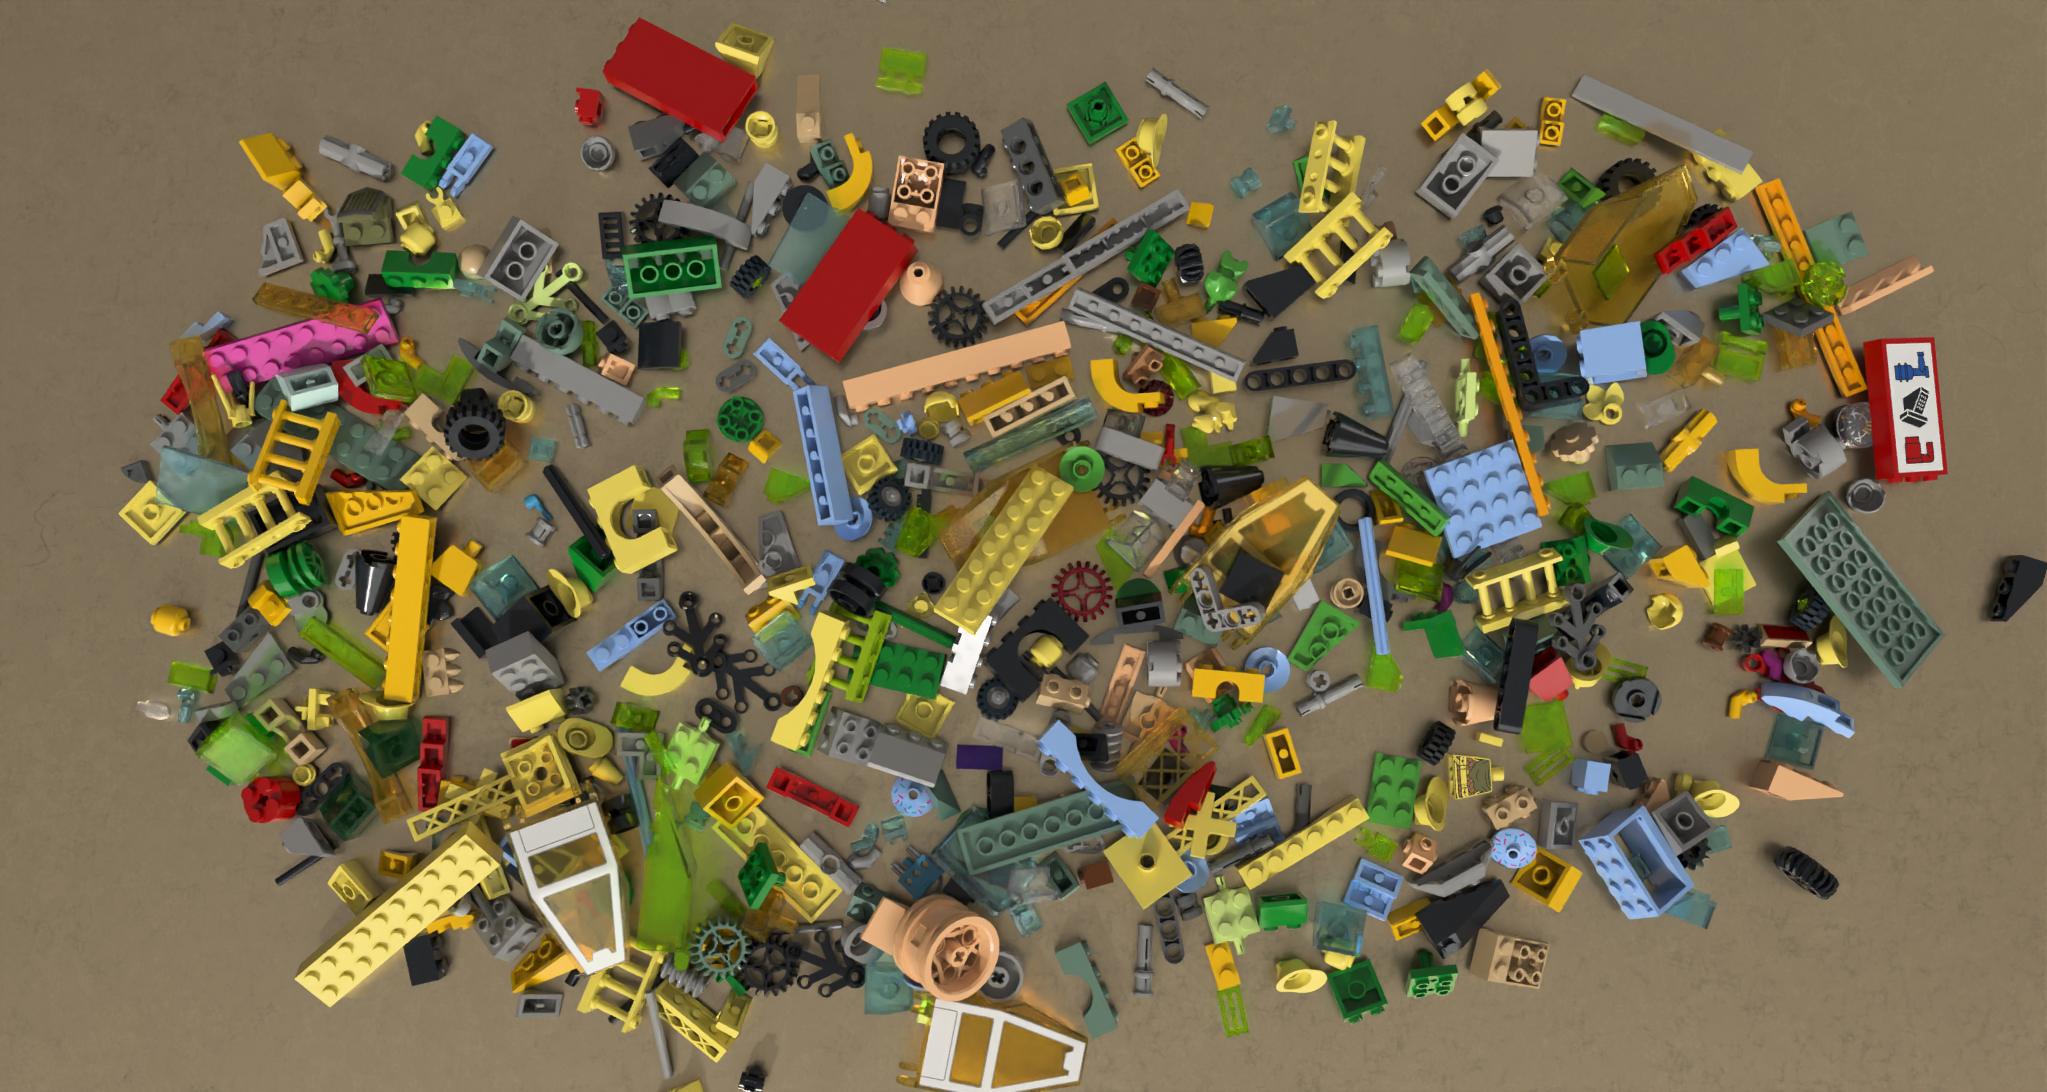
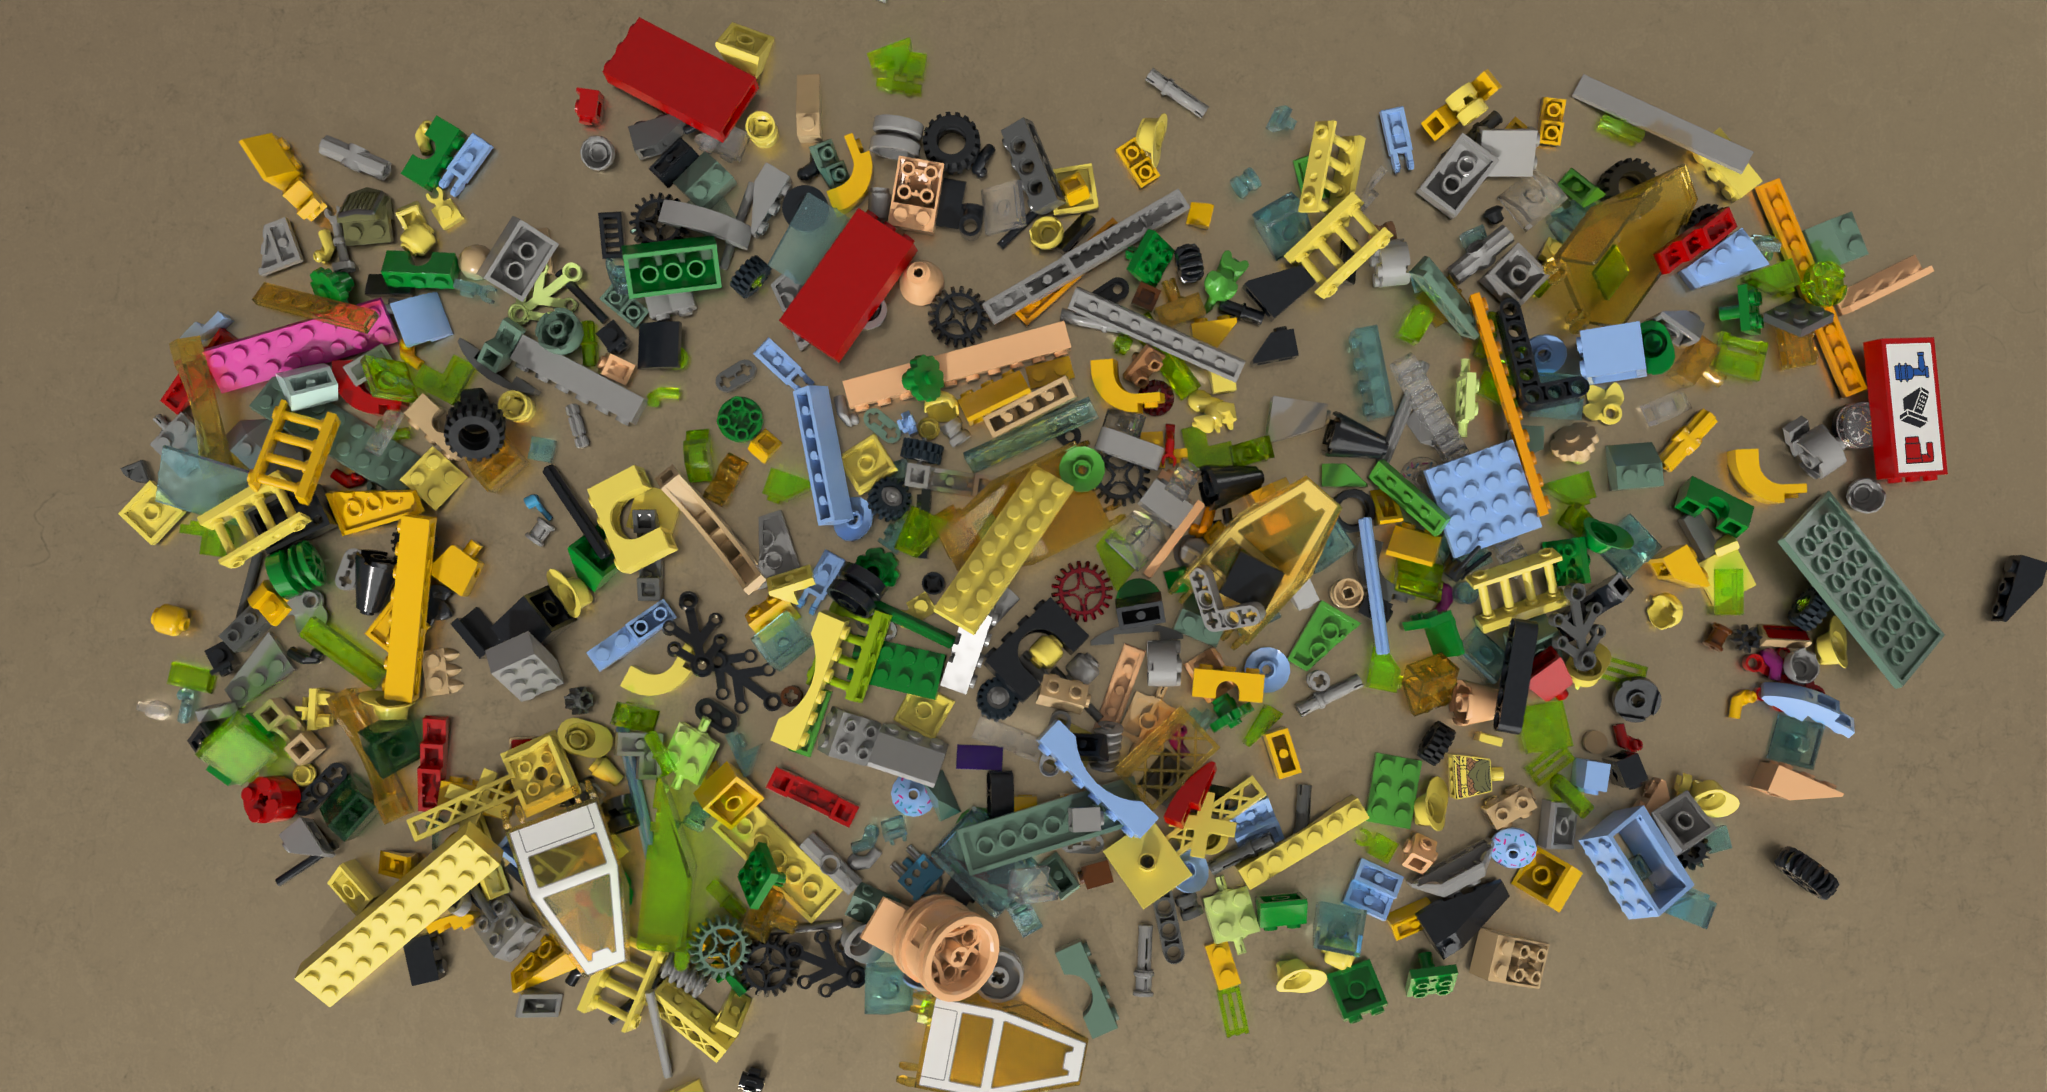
(238, 414): light yellow plant -> none
(240, 389): black axle -> none
(421, 319): none -> light blue slope
(502, 586): clear light blue slope -> none
(539, 710): light yellow slope -> none
(732, 335): sand green beam -> none
(896, 52): none -> clear neon green slope
(896, 136): none -> light grey wheel
(924, 378): none -> green plant
(1085, 819): none -> light grey brick
(1098, 110): green plate -> none
(1307, 370): black beam -> none
(1397, 137): none -> light blue hinge
(1429, 683): none -> clear yellow slope
(1571, 796): none -> clear neon green slope
(1798, 408): light orange arm -> none

